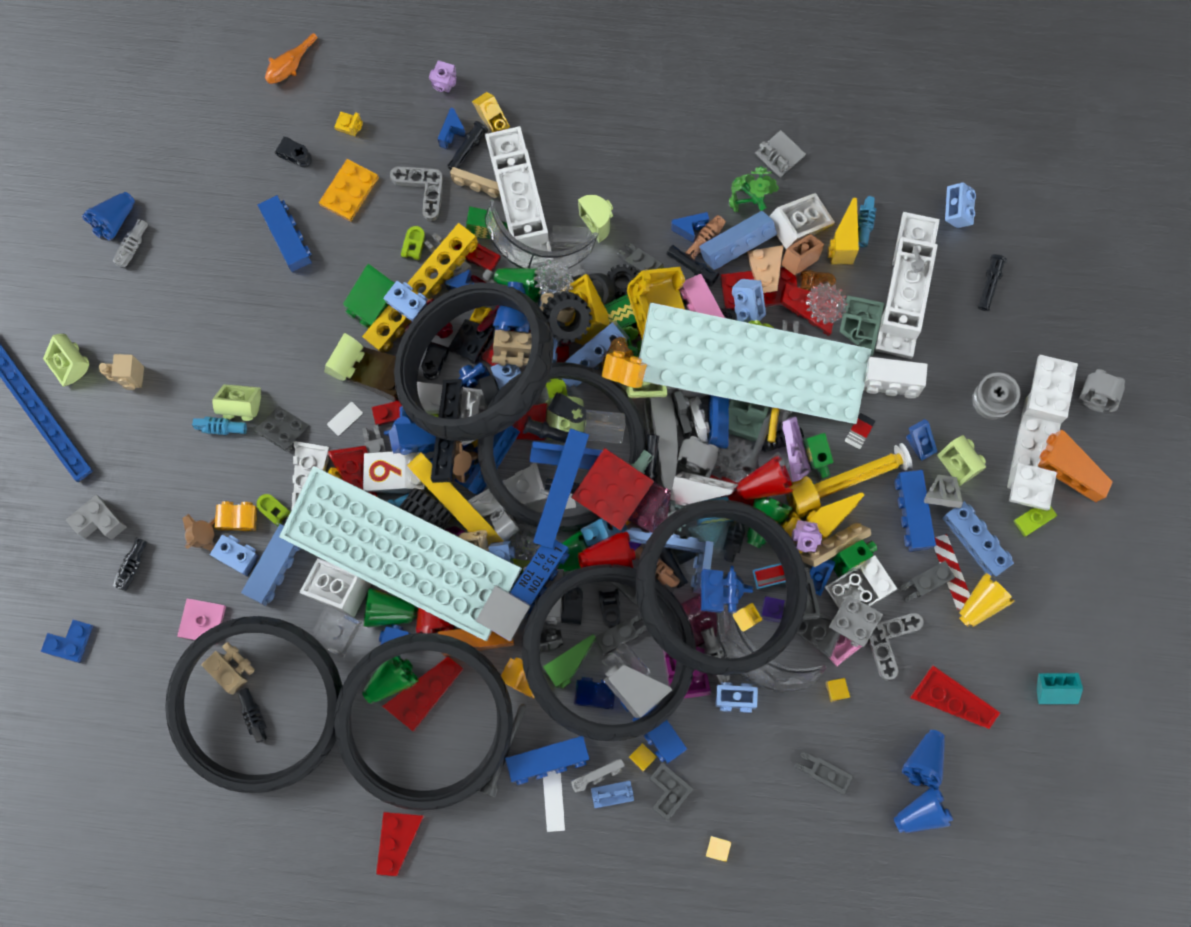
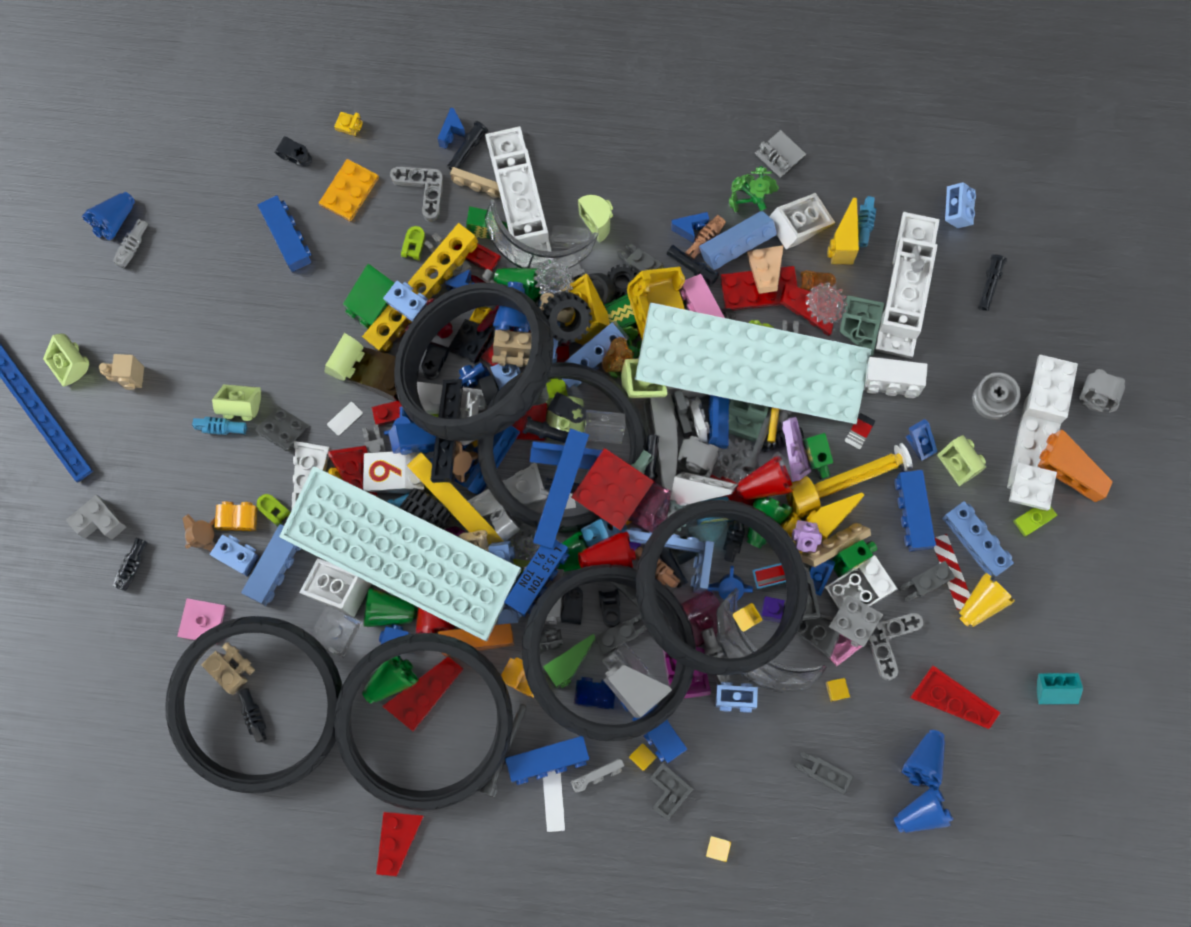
(70, 647): blue plate -> none
(288, 62): orange piece -> none
(443, 76): lavender brick -> none
(490, 112): yellow slope -> none
(503, 613): light grey tile -> none
(612, 794): medium blue hinge -> none
(624, 369): light orange brick -> none
(712, 591): blue plate -> none
(749, 300): light blue brick -> none
(802, 254): nougat brick -> none
(944, 492): light grey wing -> none

